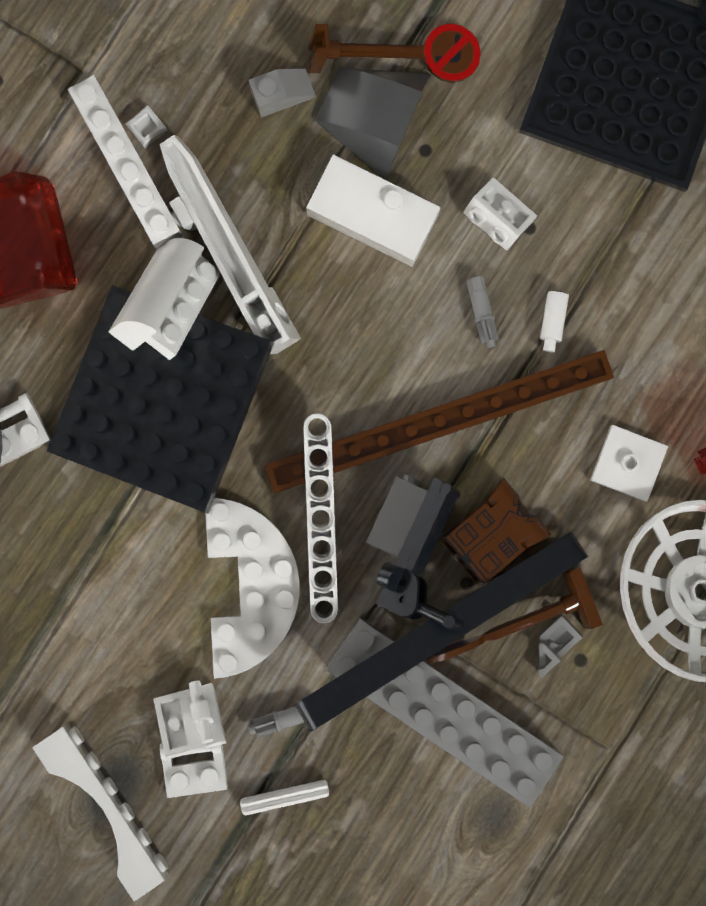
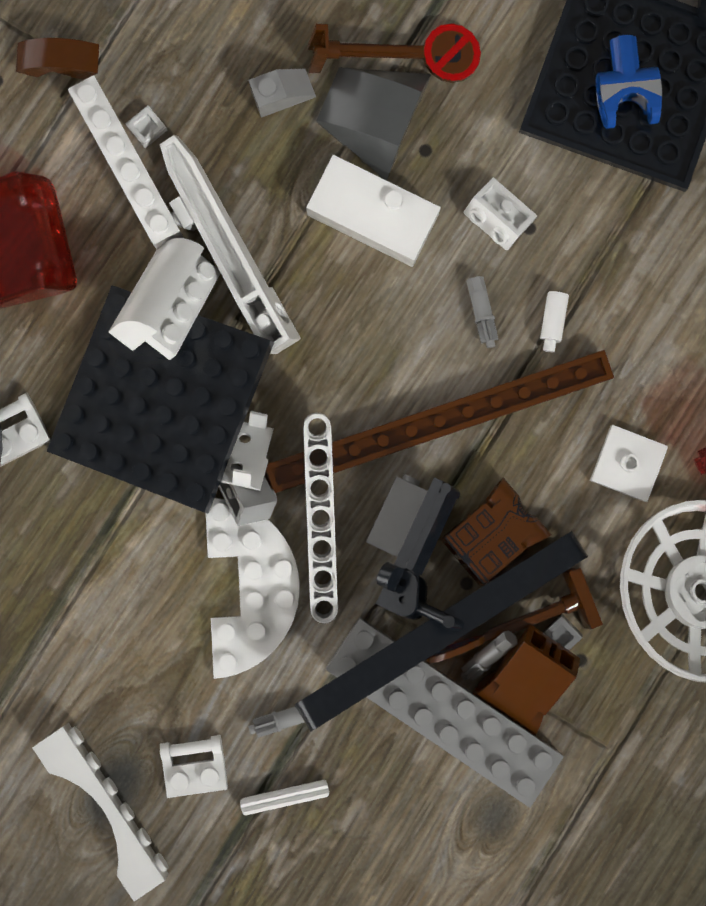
(57, 55): none -> reddish brown brick
(189, 720): white plate -> none
(249, 504): none -> light grey slope
(251, 454): none -> white piece
(488, 656): none -> light grey piece
(529, 679): none -> reddish brown piece
(628, 83): none -> blue connector

